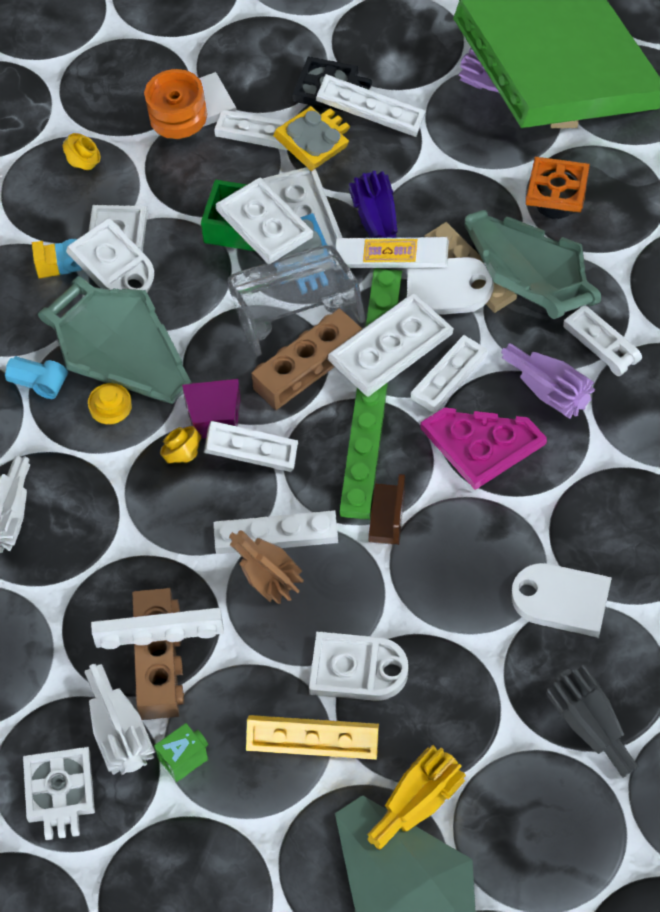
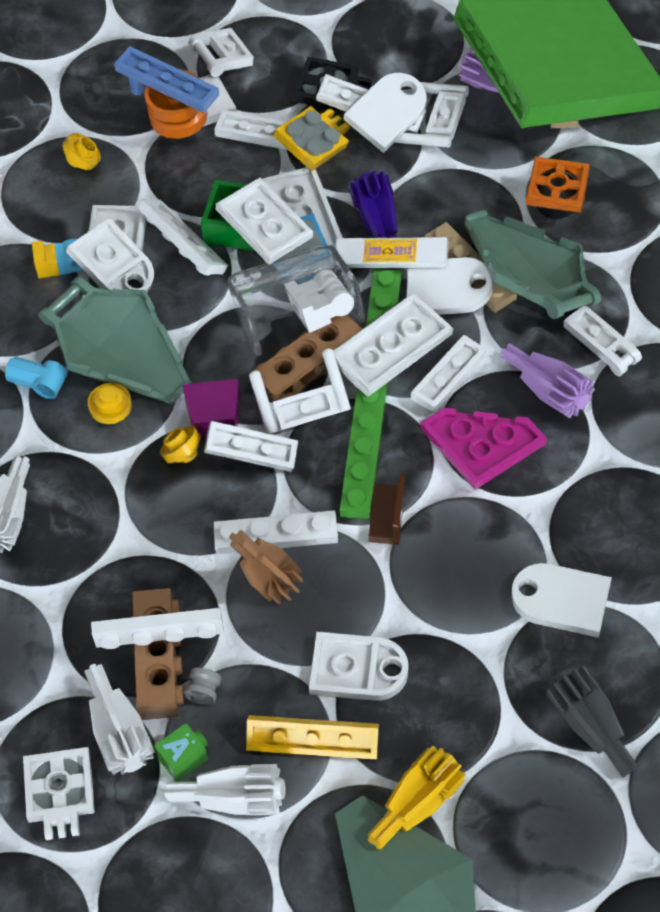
(148, 71): none -> medium blue piece
(178, 233): none -> white plate
(203, 686): none -> light grey wheel
(228, 47): none -> white plate
(233, 790): none -> white piece
(303, 406): none -> white plate
(319, 299): none -> white legs
(386, 111): none -> white tile
(443, 118): none -> white plate

